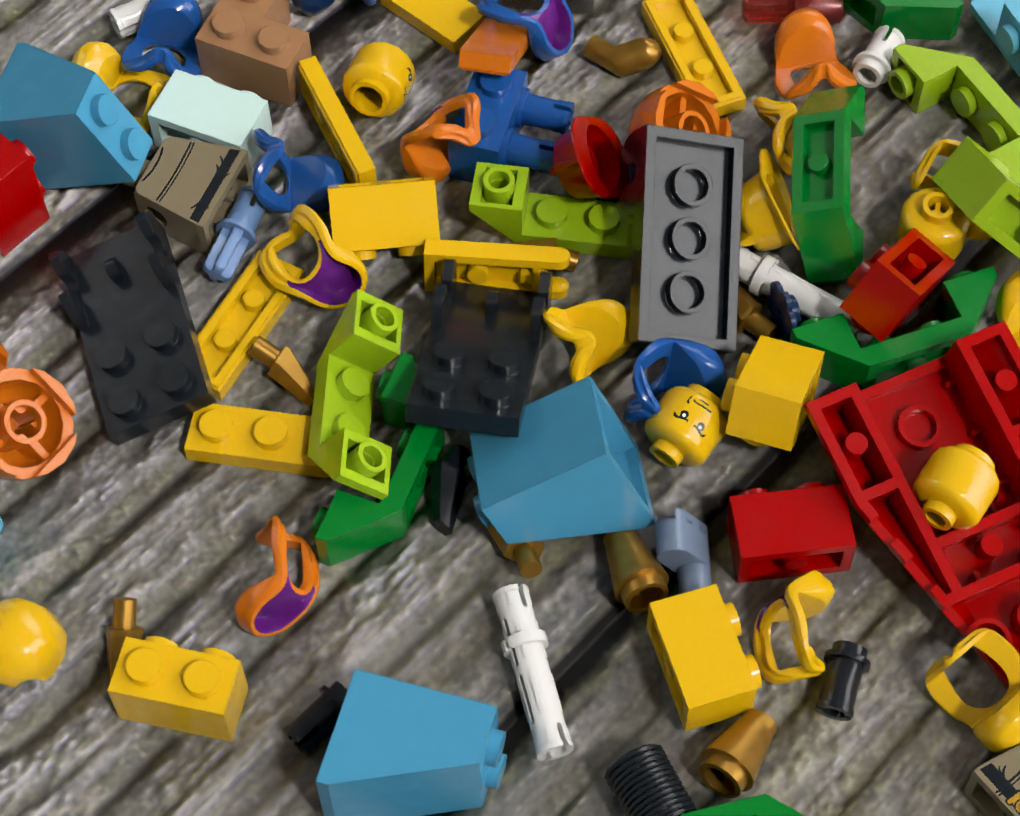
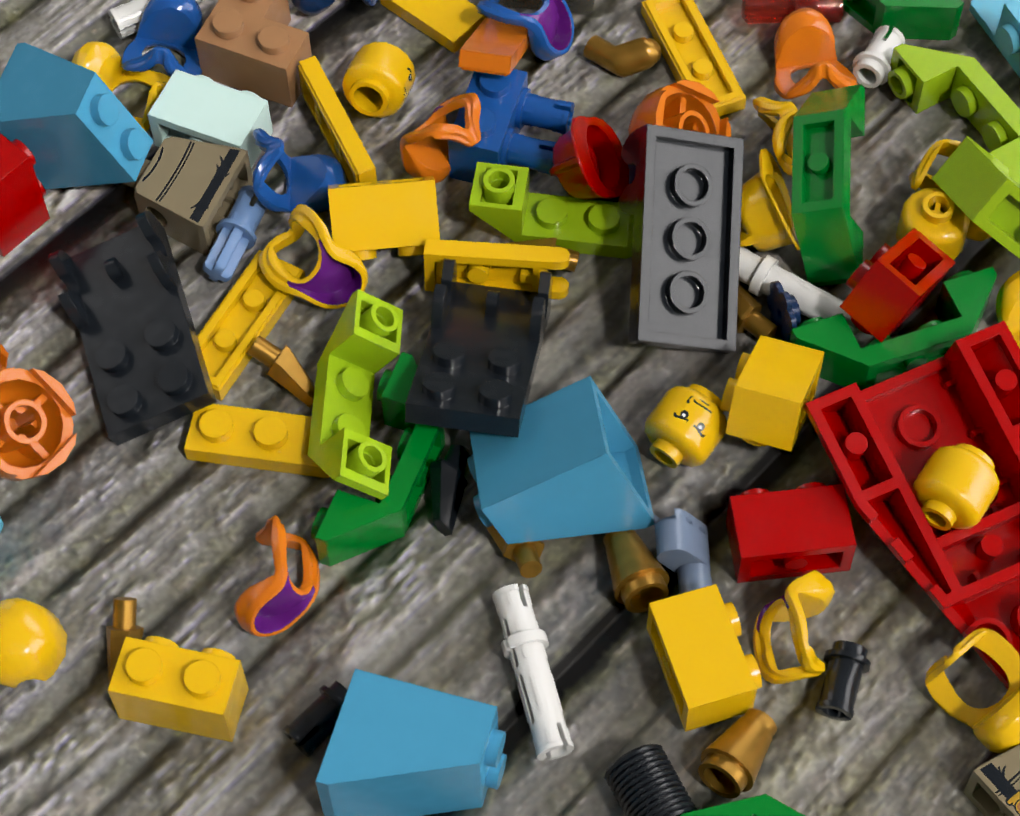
(597, 331): yellow piece -> none
(684, 364): blue piece -> none

